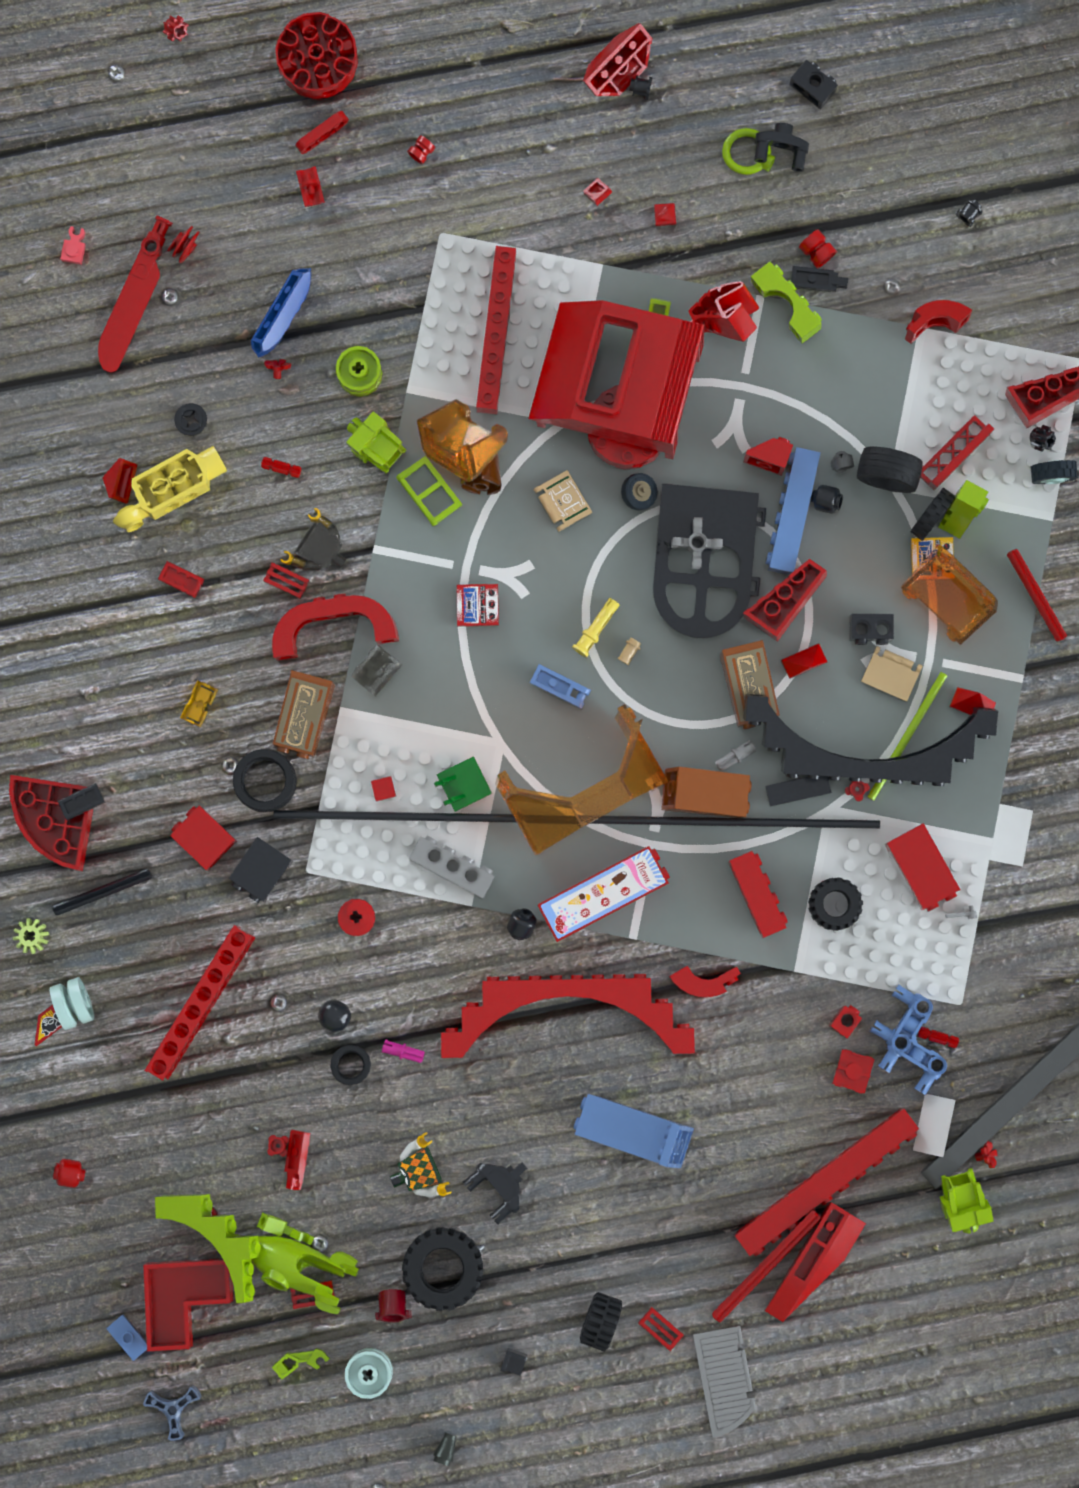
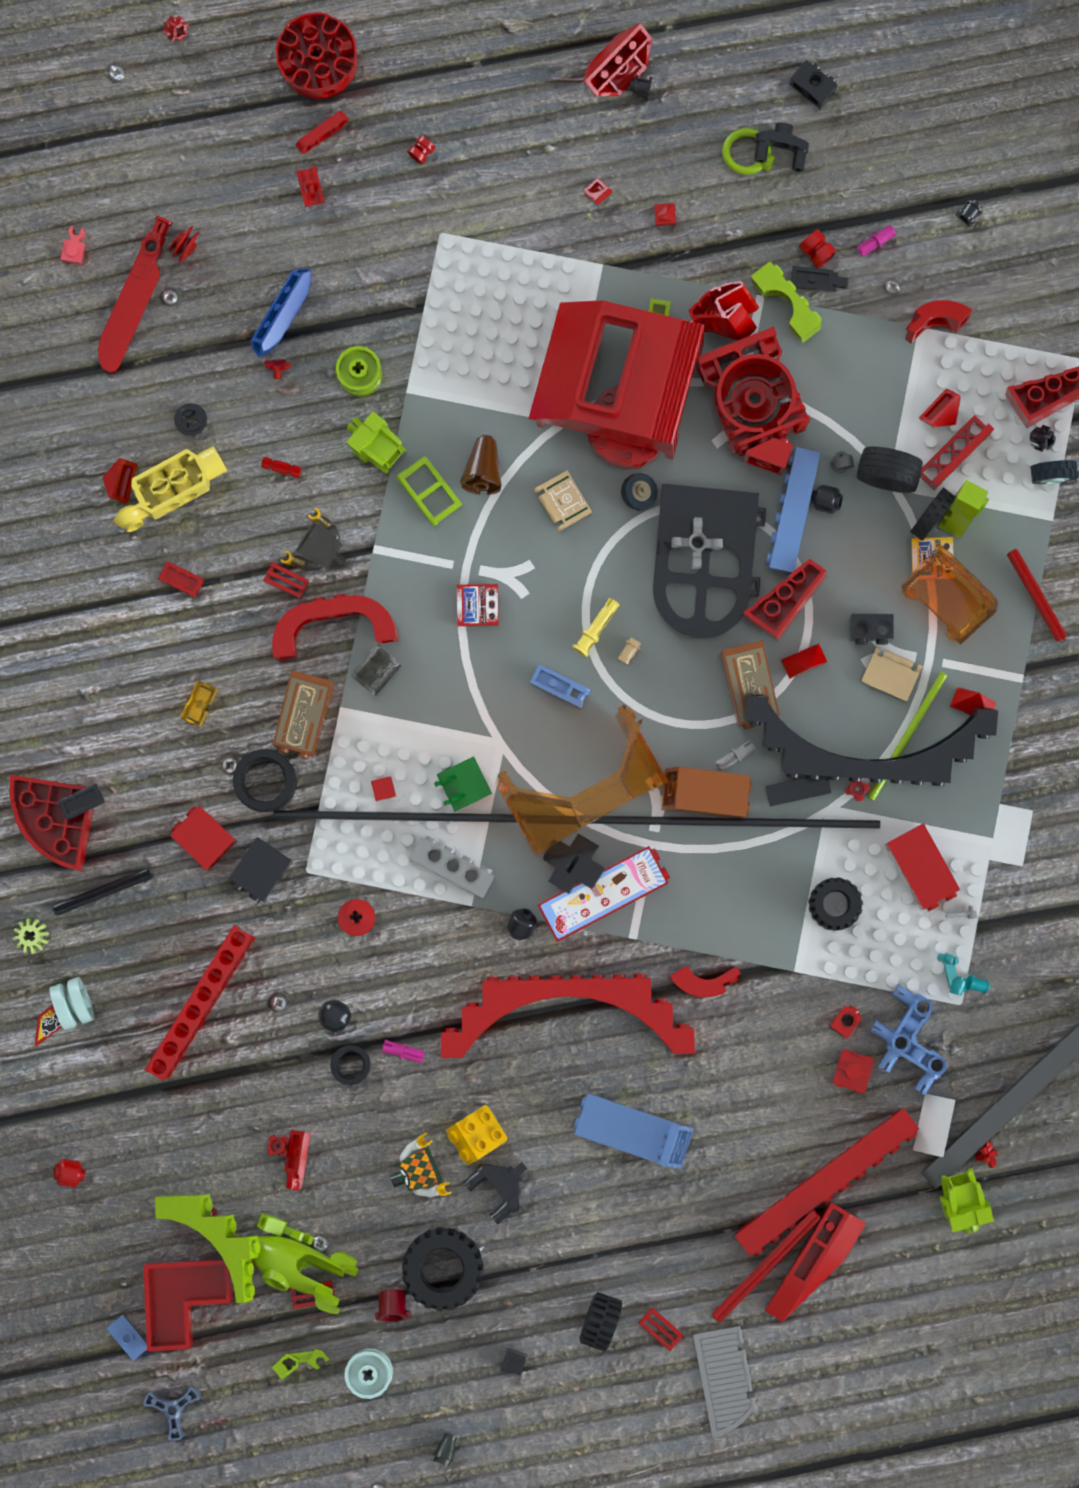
(458, 442): clear orange windscreen -> none
(476, 1135): none -> yellow bracket
(496, 330): red brick -> none
(564, 860): none -> black piece
(757, 894): red brick -> none
(791, 414): none -> red brick
(876, 240): none -> dark pink axle
(938, 1037): red axle -> none
(943, 410): none -> red slope
(960, 984): none -> teal pin

